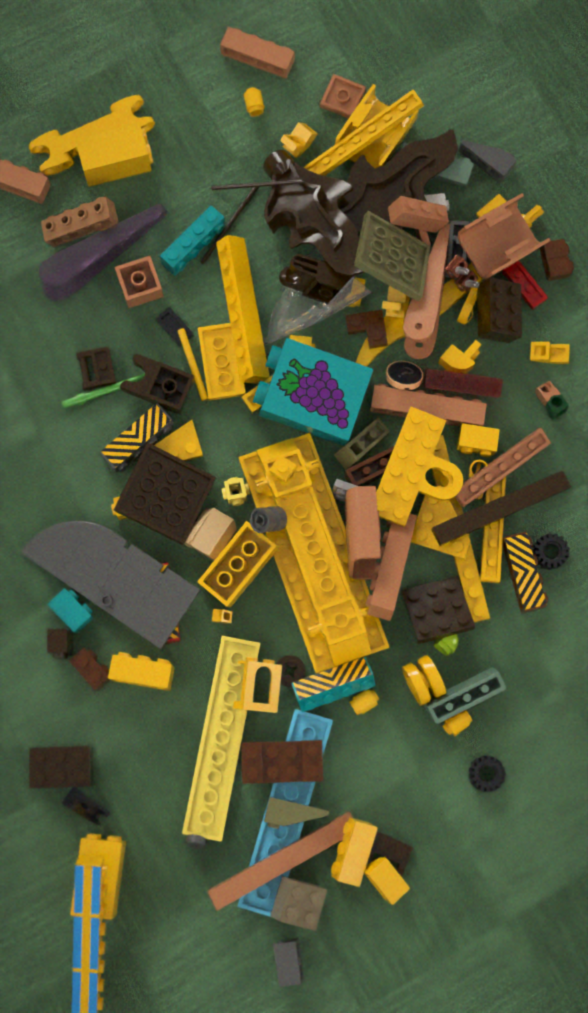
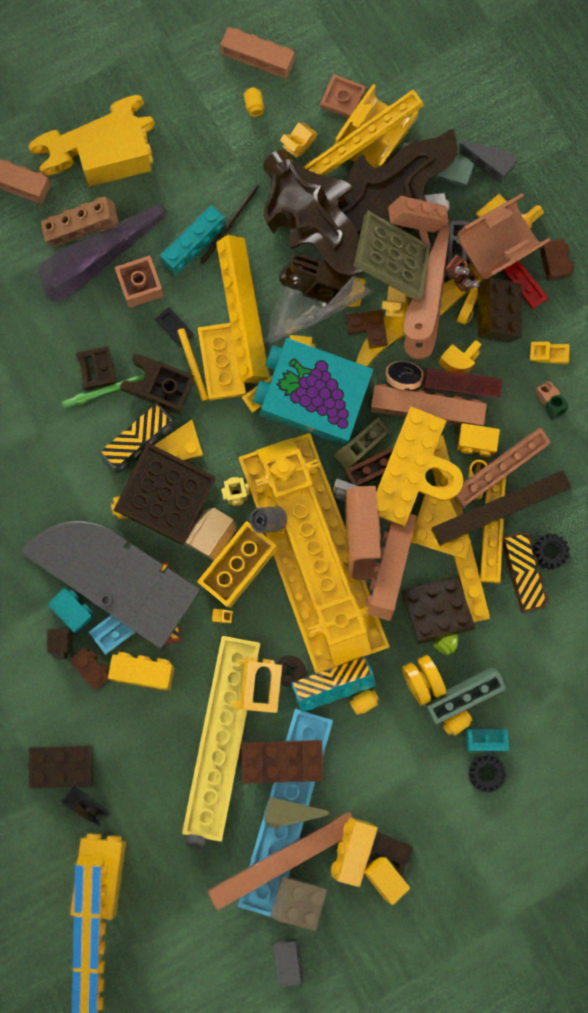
(111, 634): none -> medium azure plate
(258, 184): dark brown axle -> none
(487, 740): none -> teal hinge

